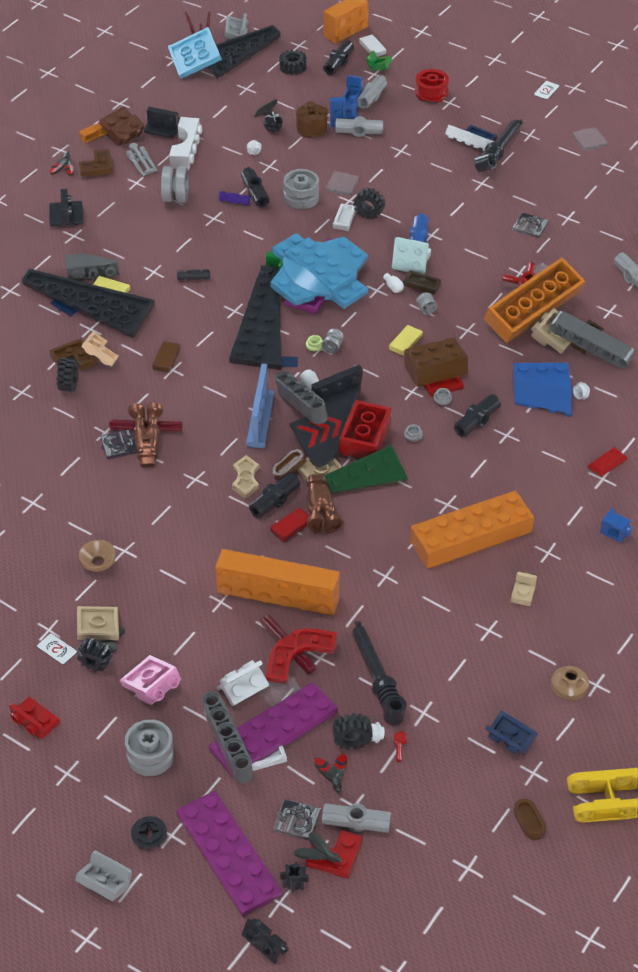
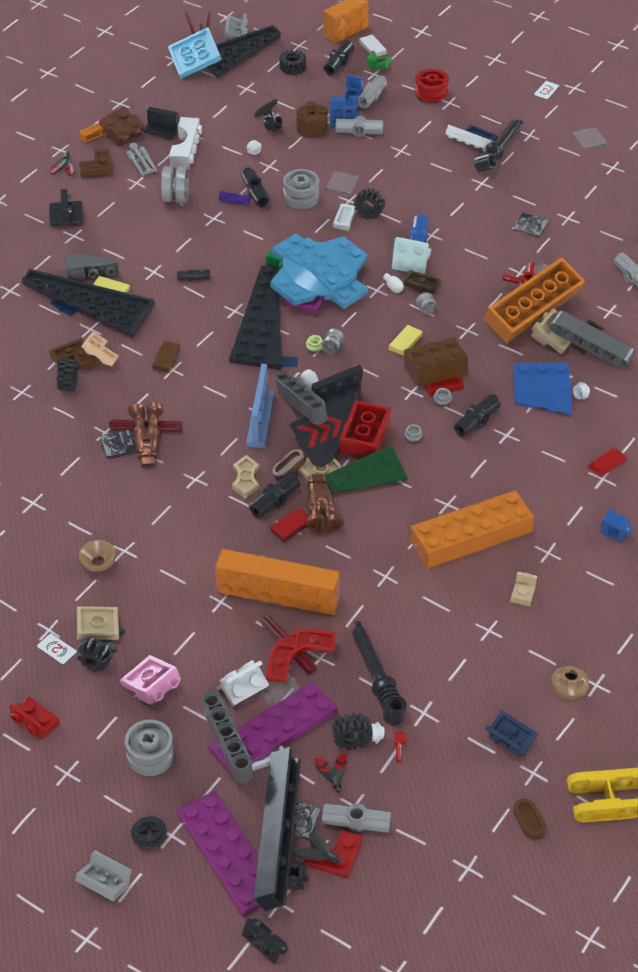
(277, 830): none -> black tile

